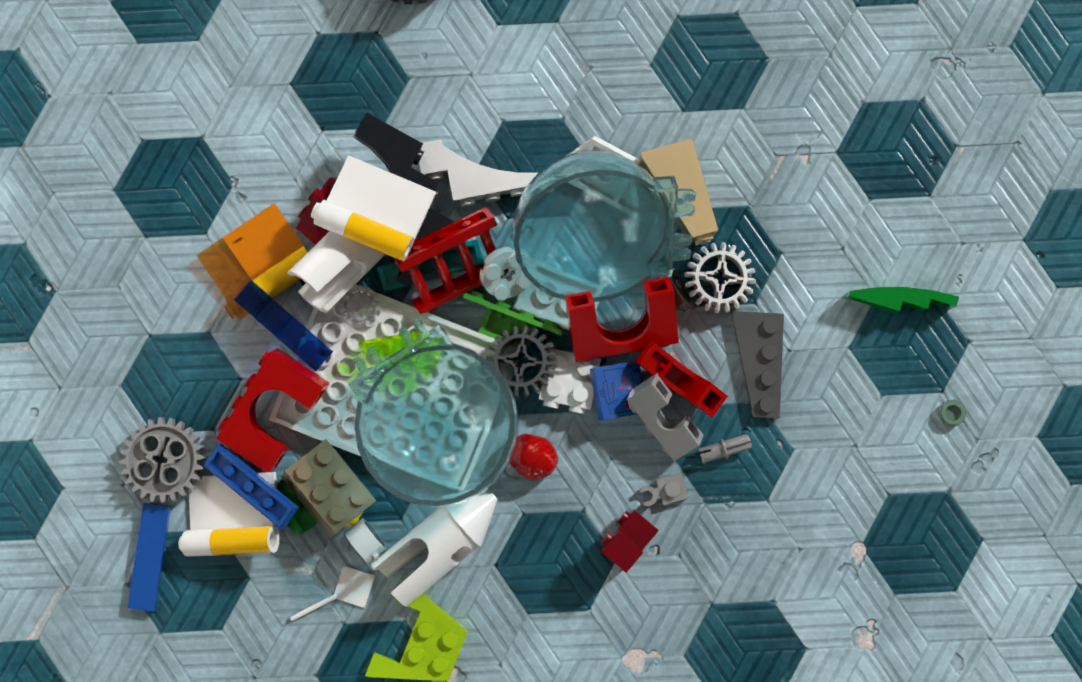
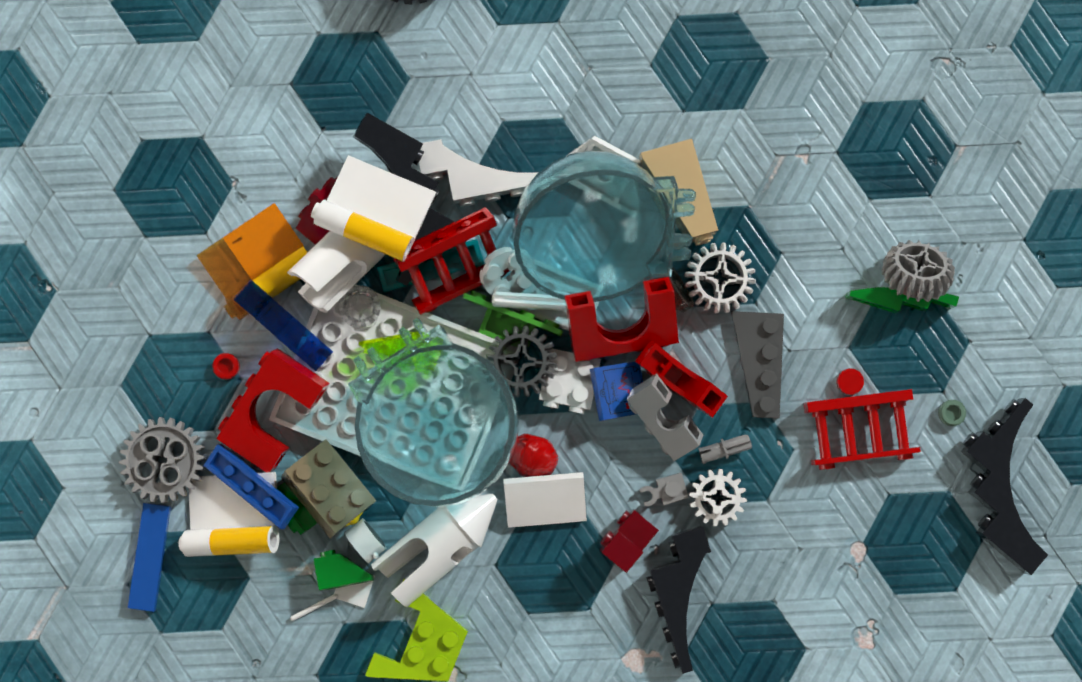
(226, 366): none -> red tile
(338, 571): none -> green slope
(527, 301): none -> white axle
(545, 499): none -> white tile
(673, 588): none -> black arch
(716, 510): none -> white gear
(850, 381): none -> red tile
(871, 404): none -> red fence
(918, 270): none -> light grey gear
(993, 489): none -> black arch

